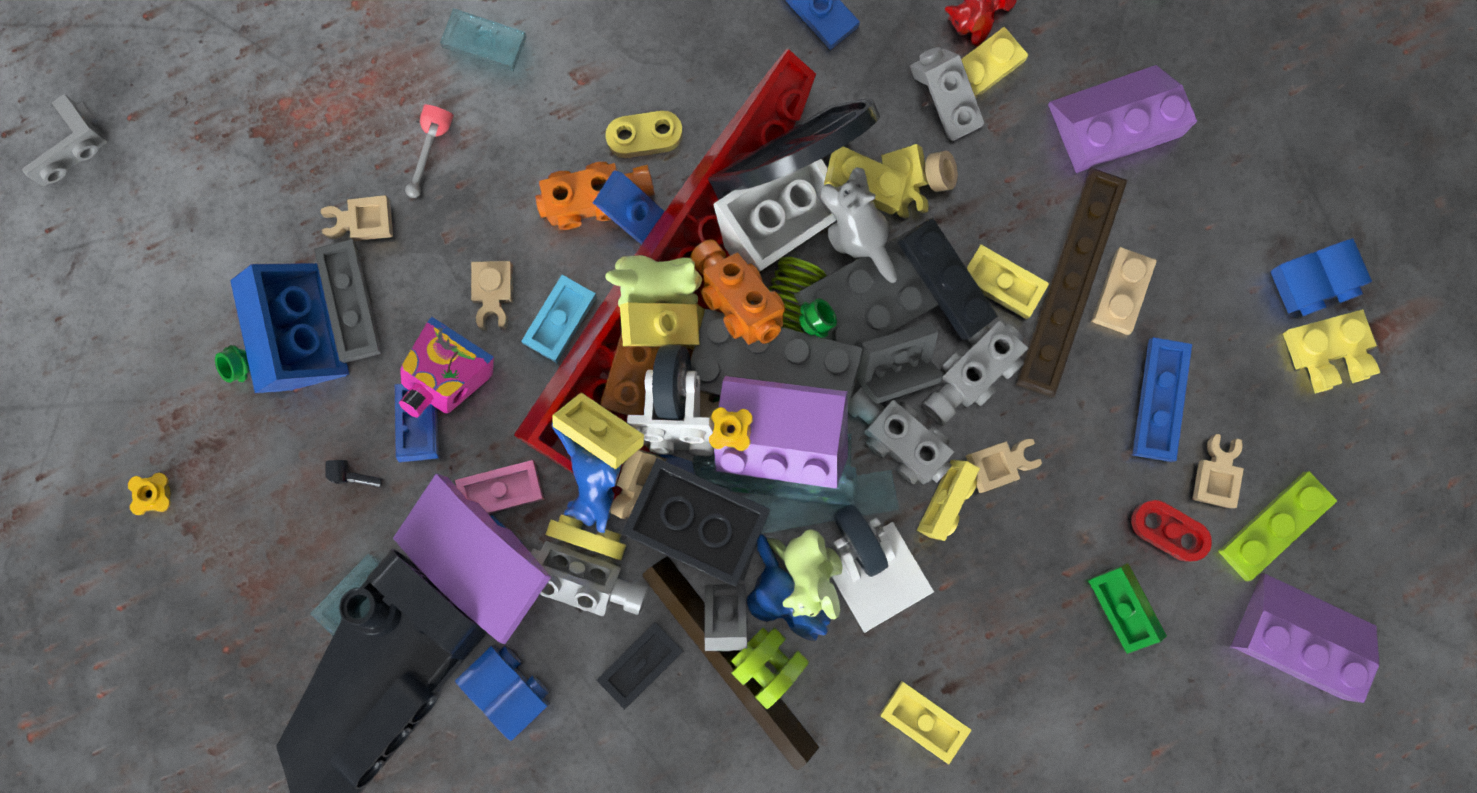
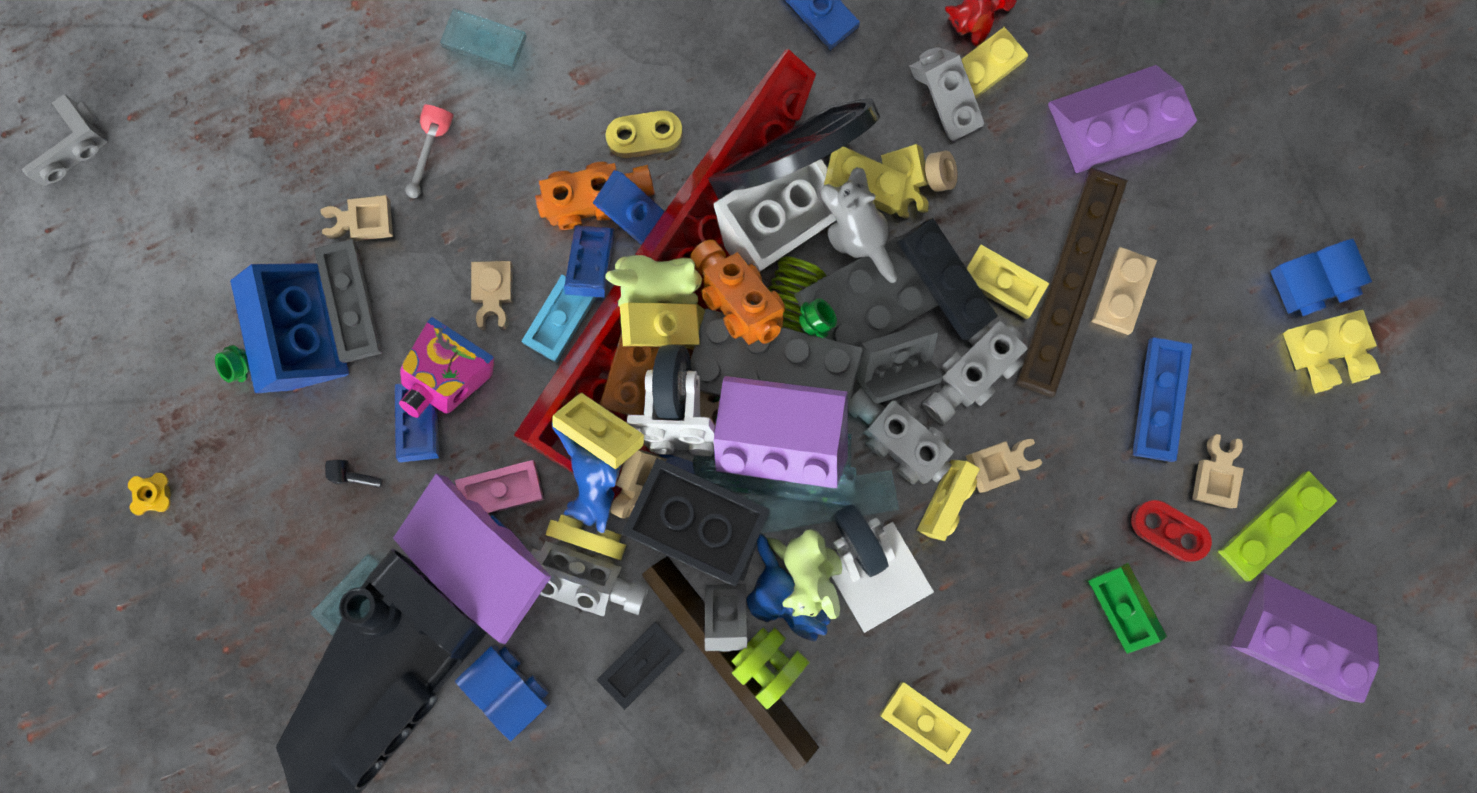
(589, 261): none -> blue plate
(740, 437): yellow plate -> none

